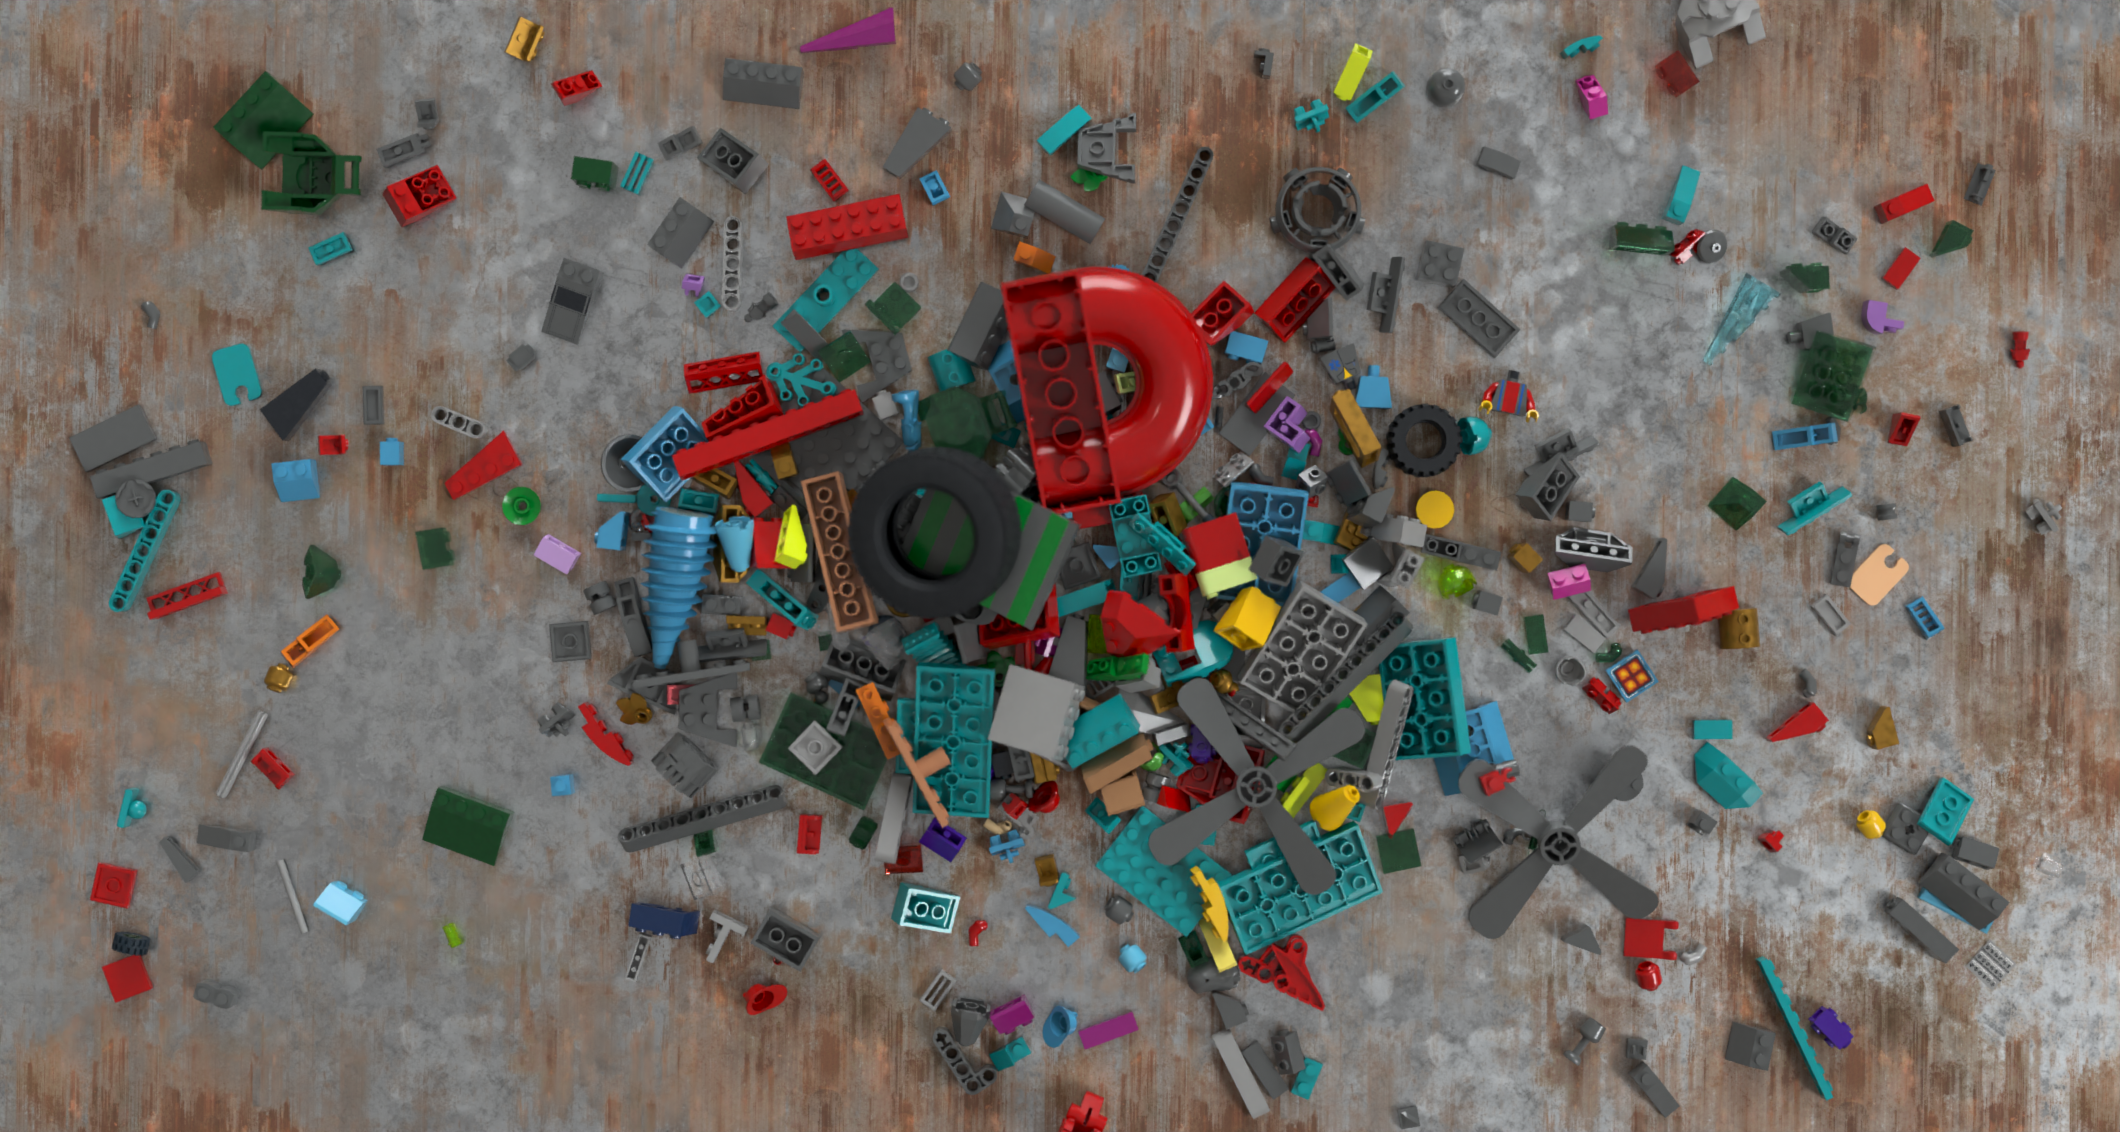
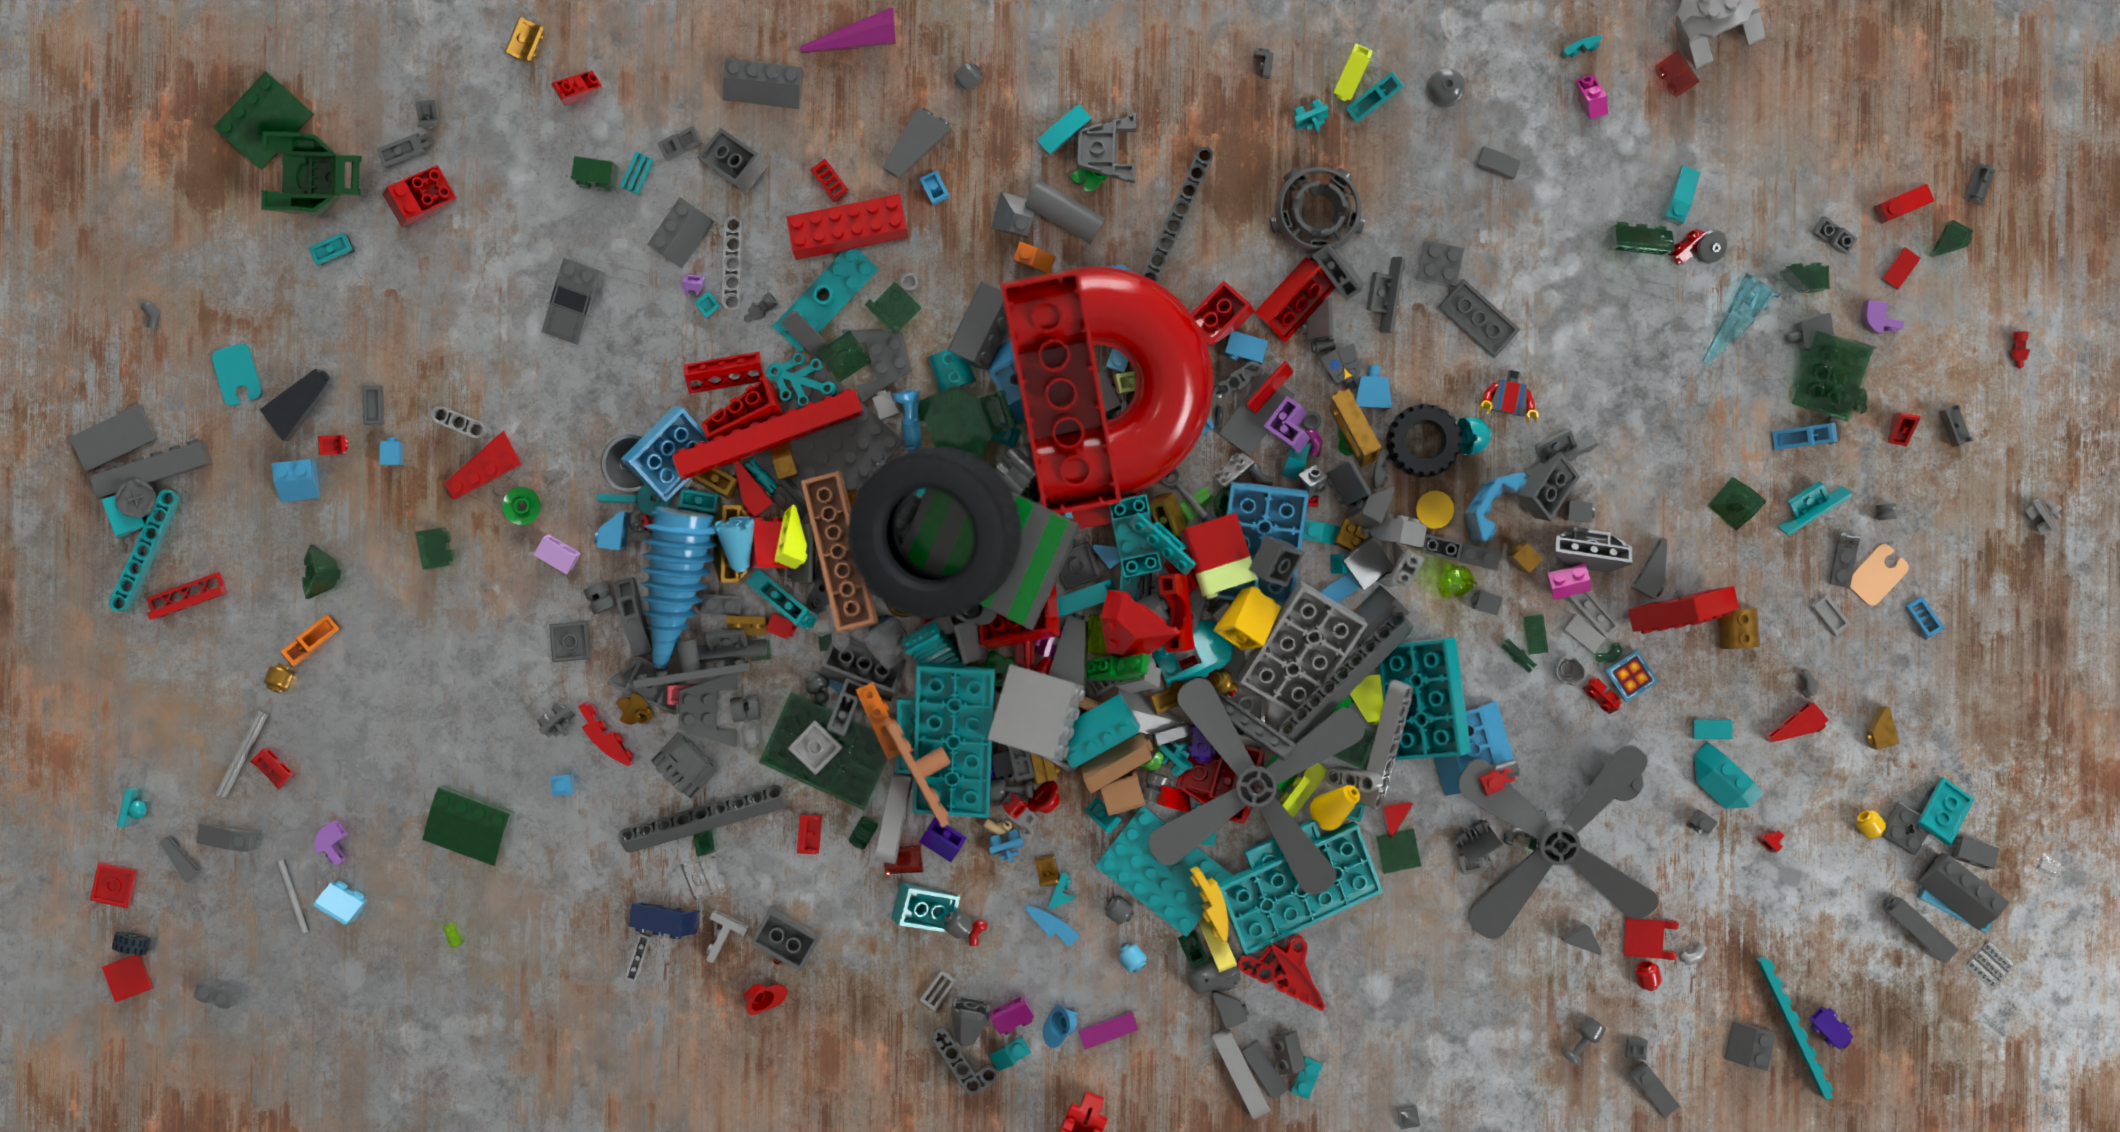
(327, 839): none -> medium lavender brick
(521, 357): dark grey brick -> none
(958, 924): none -> dark grey head
(1479, 527): none -> dark azure slope

